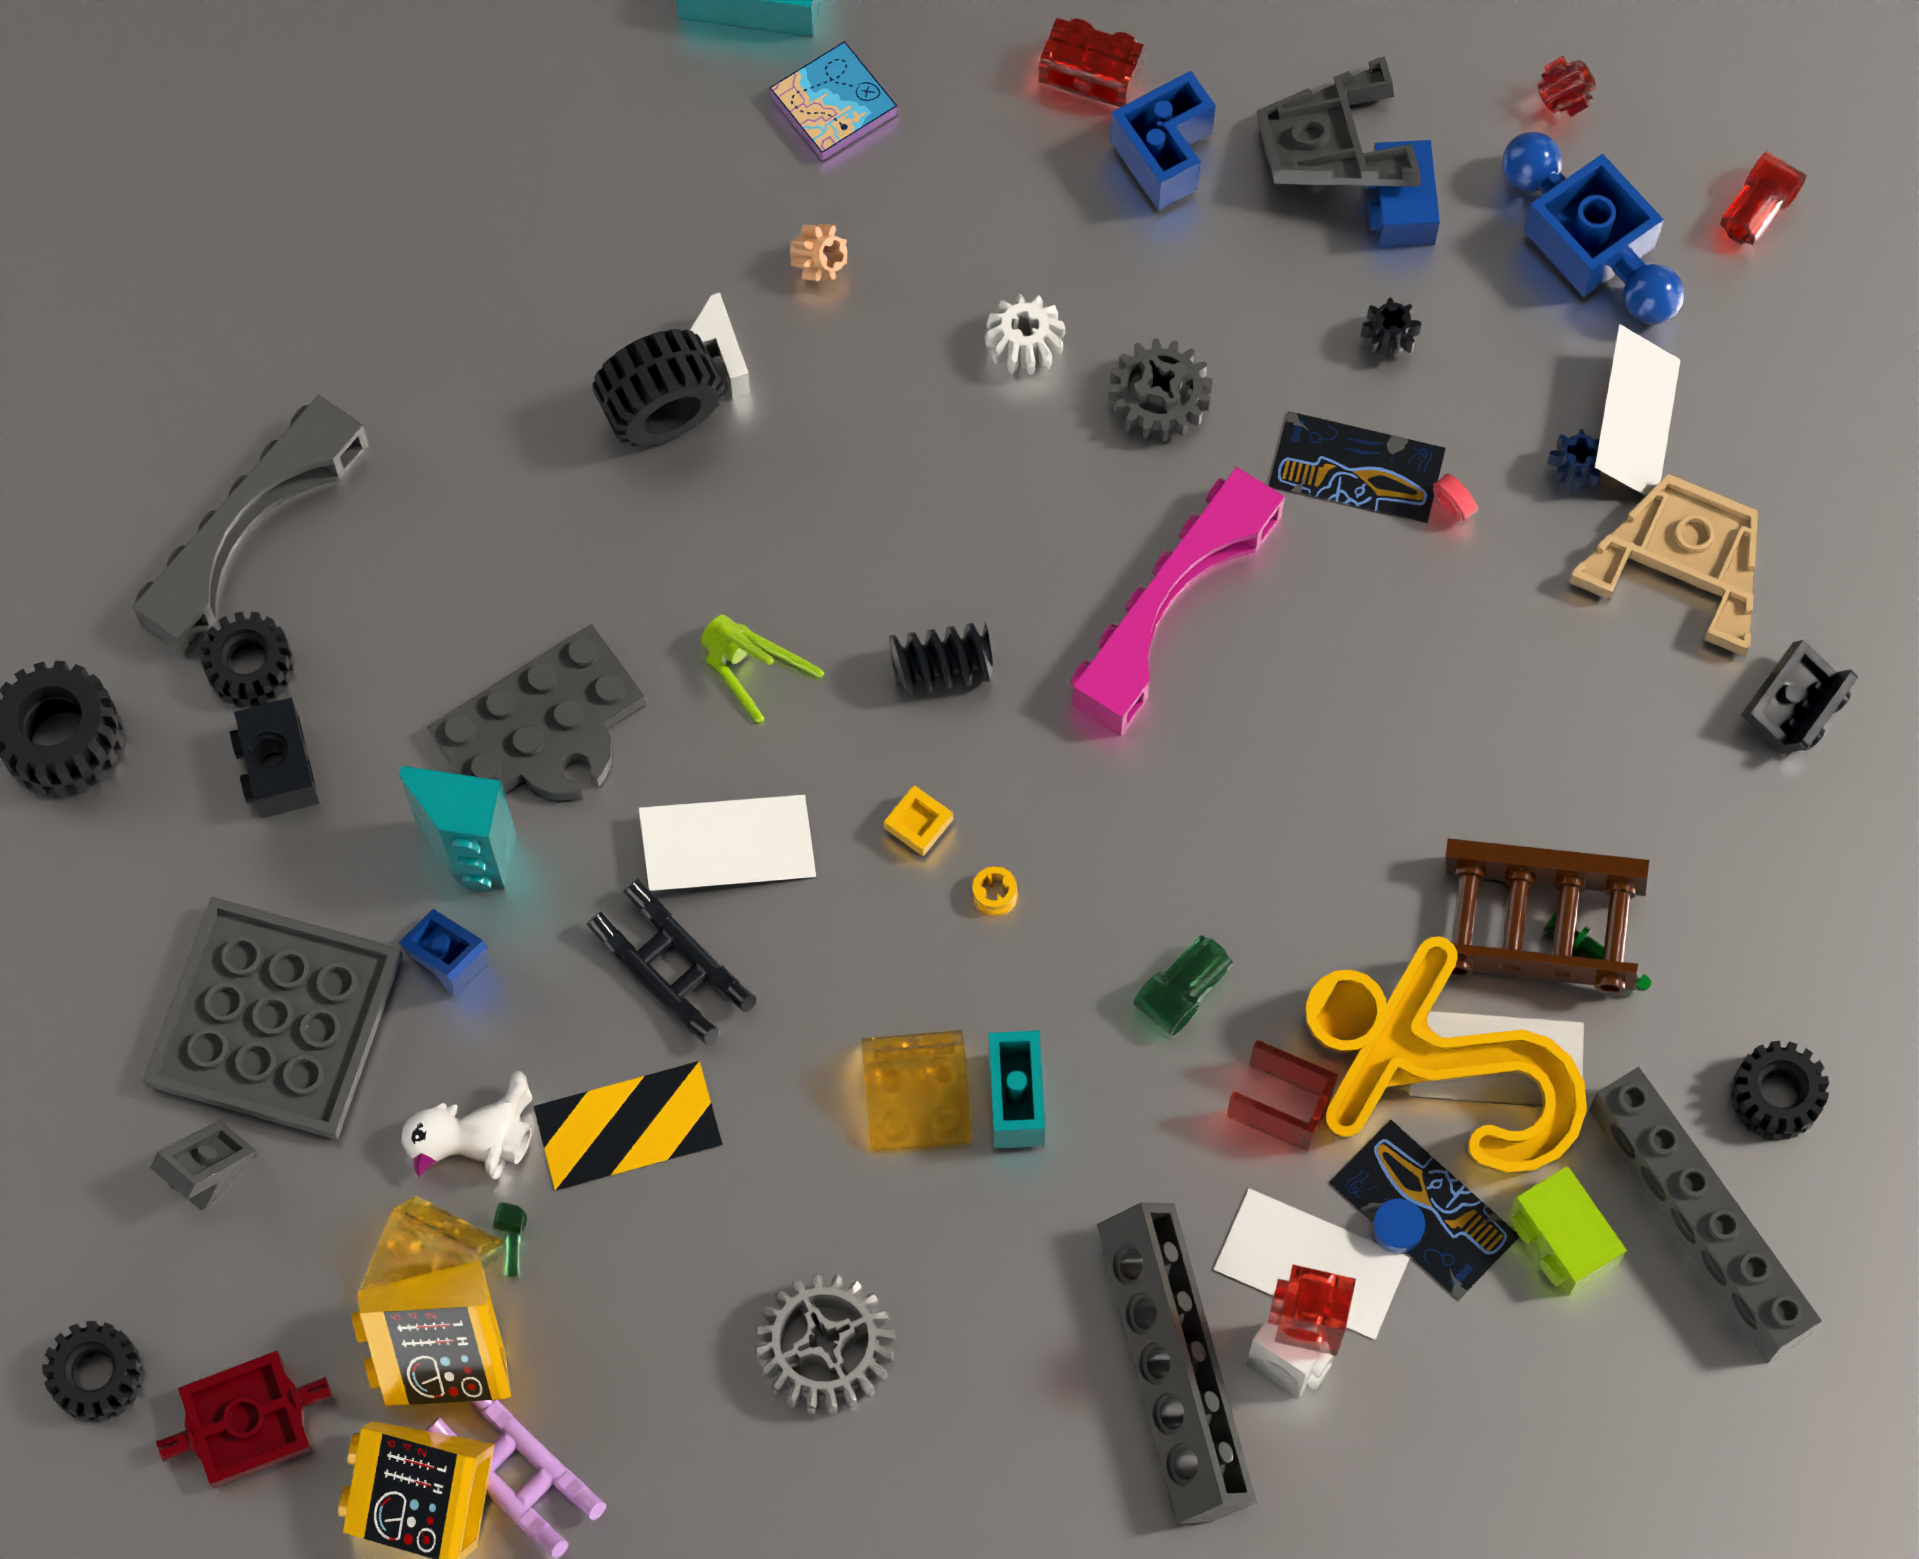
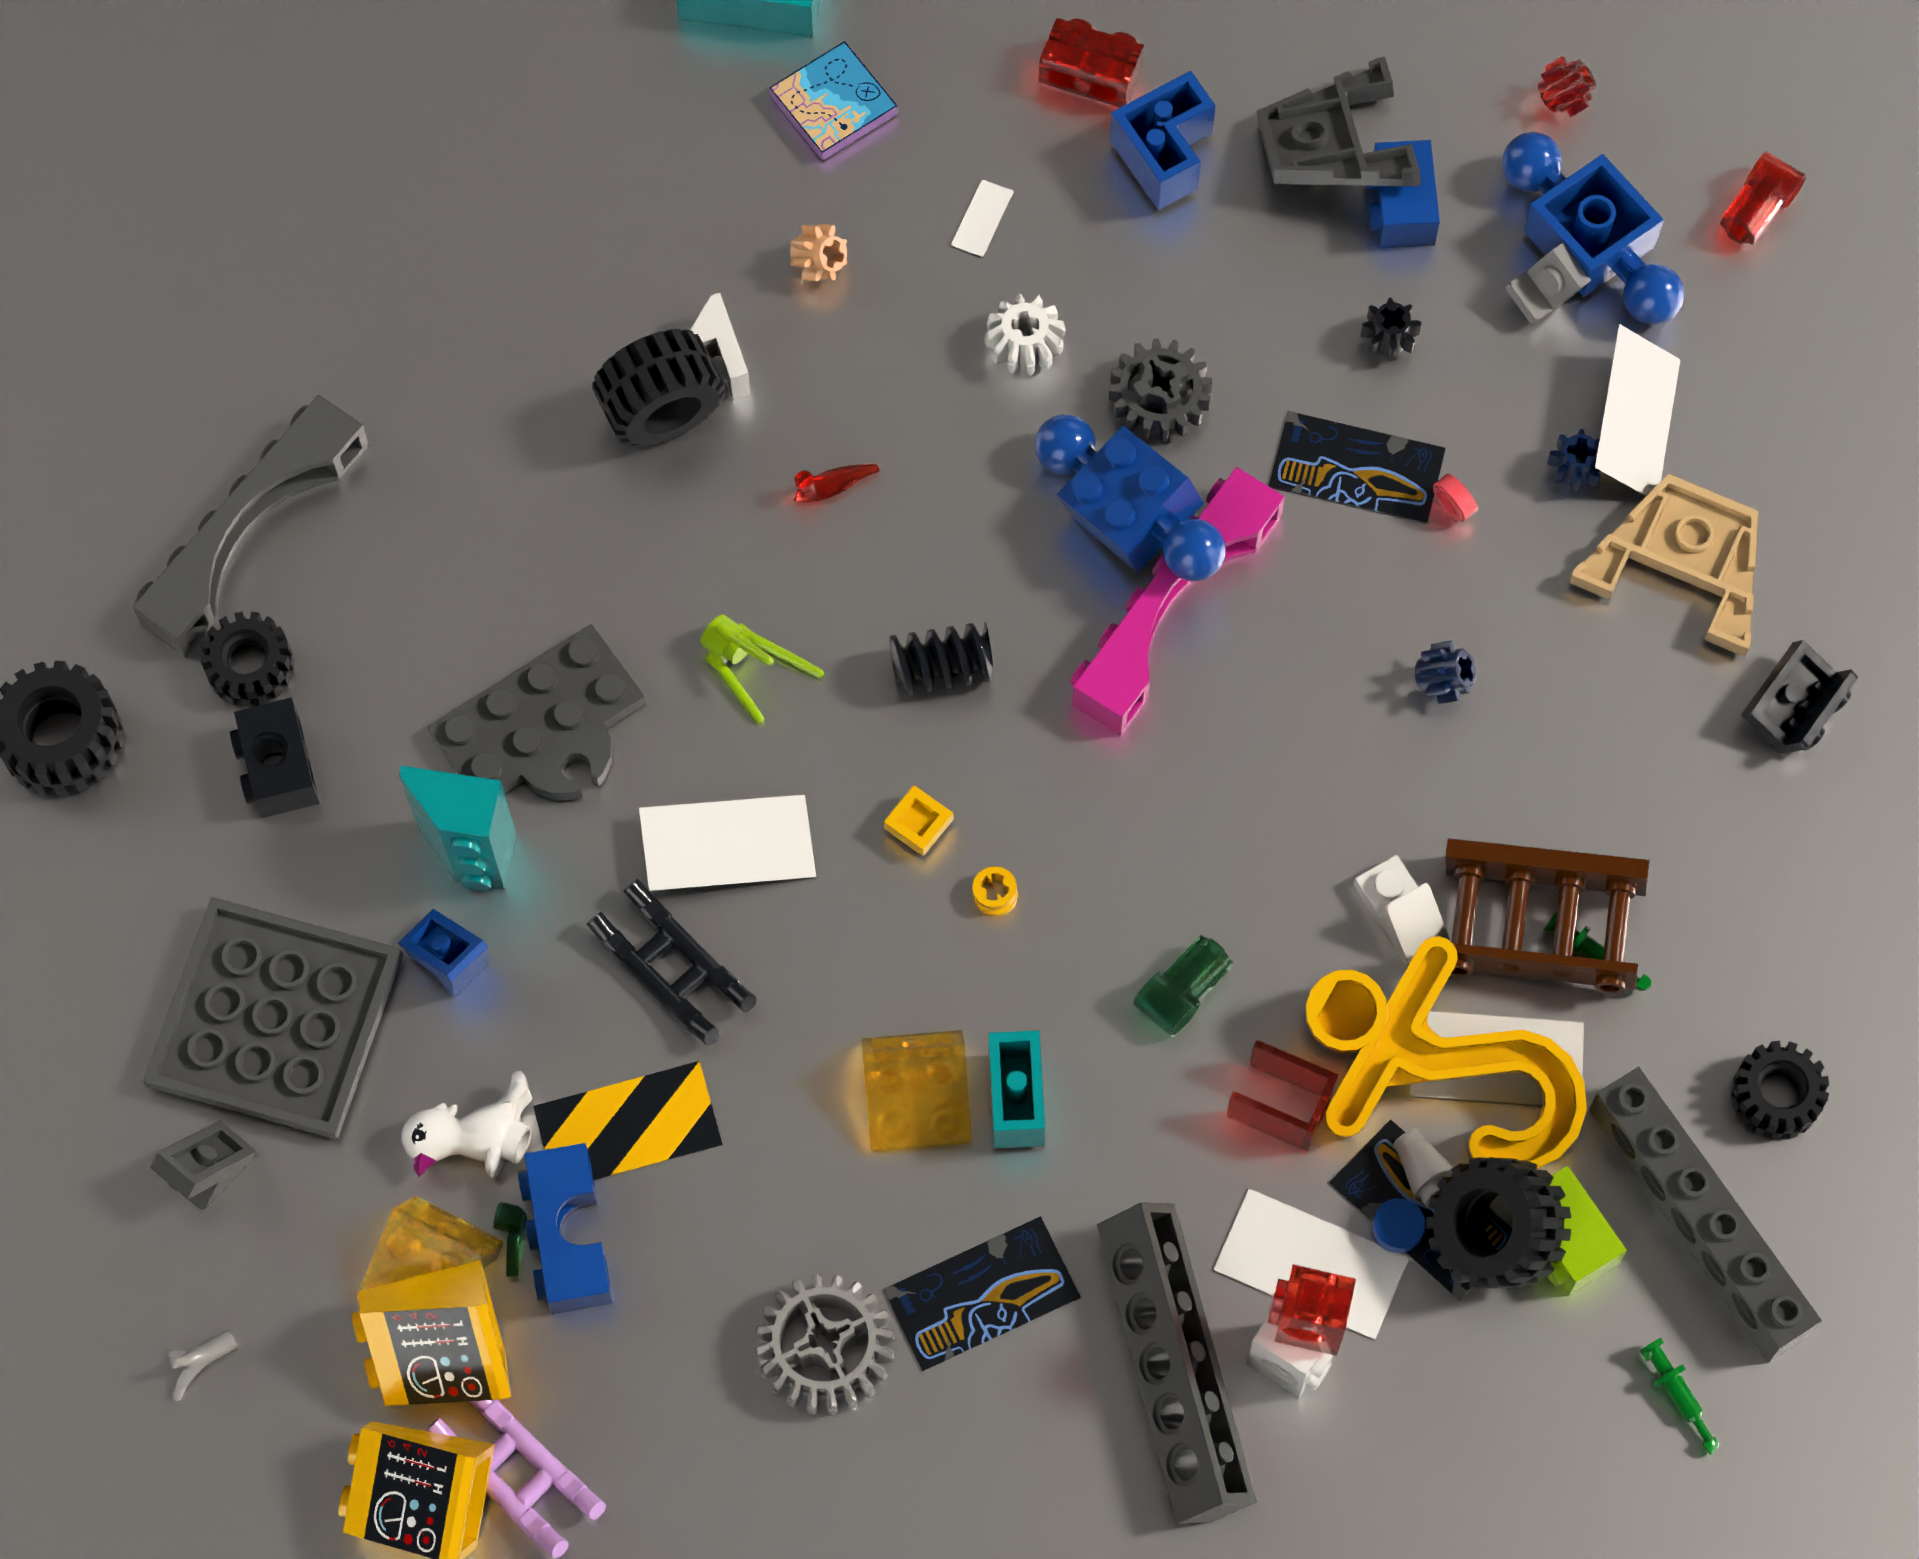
(71, 1350): black tyre -> none
(198, 1358): none -> light grey bar
(244, 1419): dark red plate -> none
(570, 1273): none -> blue arch
(830, 482): none -> clear red bar
(981, 1293): none -> black sticker
(982, 218): none -> white sticker
(1130, 498): none -> blue brick
(1401, 907): none -> white slope
(1422, 1165): none -> light grey cone
(1445, 672): none -> dark blue gear
(1462, 1231): none -> black tyre
(1548, 283): none -> light grey bracket
(1678, 1391): none -> green piece

